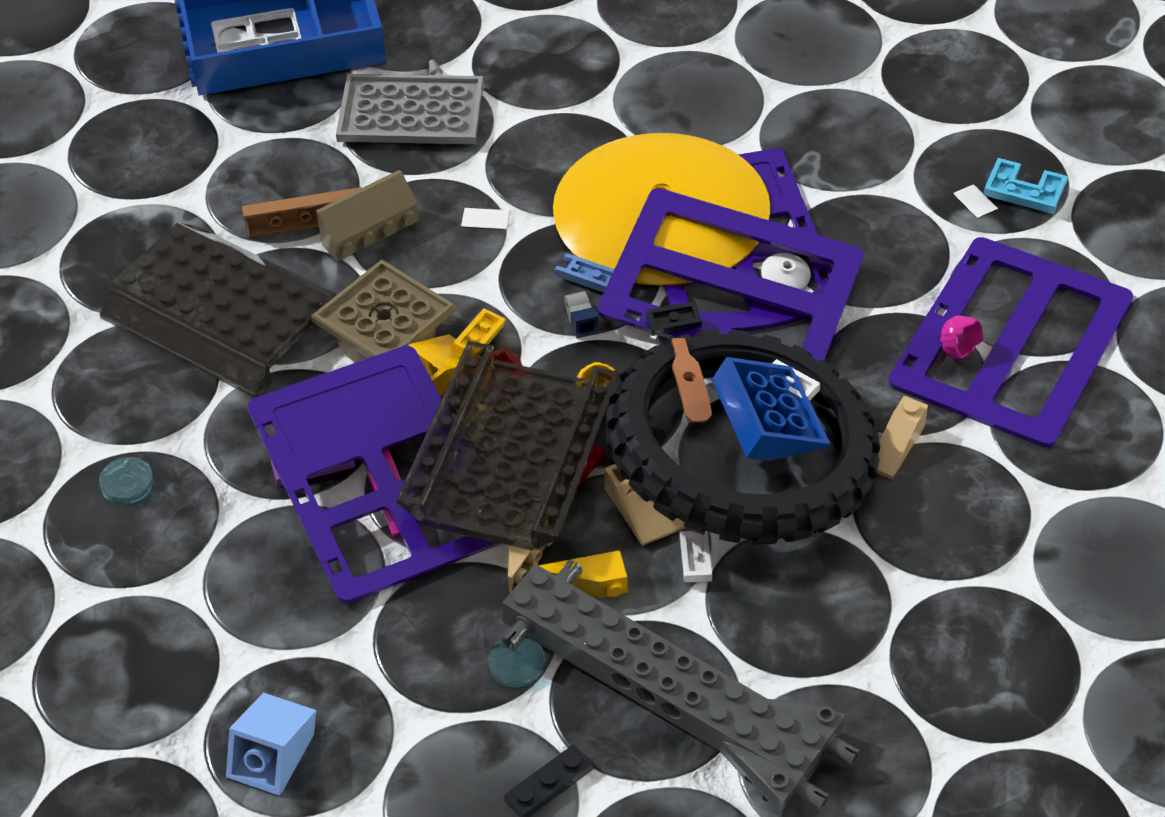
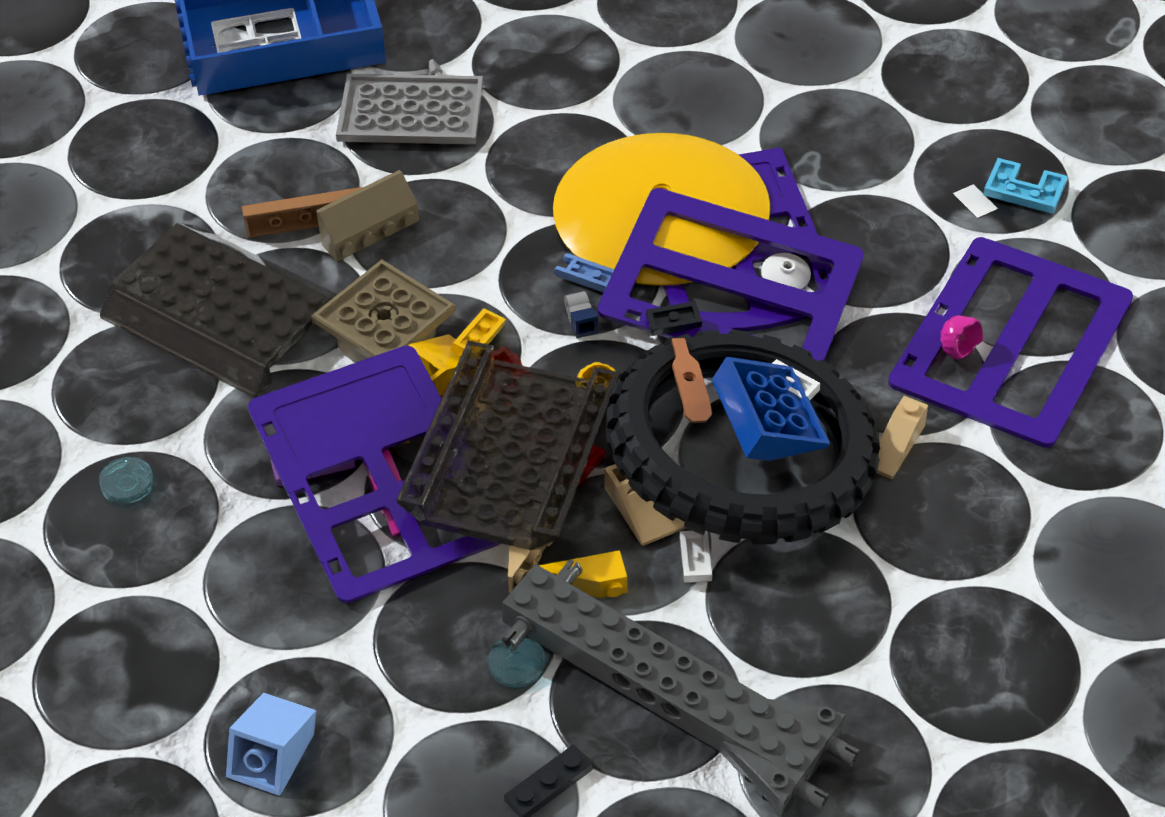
(485, 218): white sticker -> none

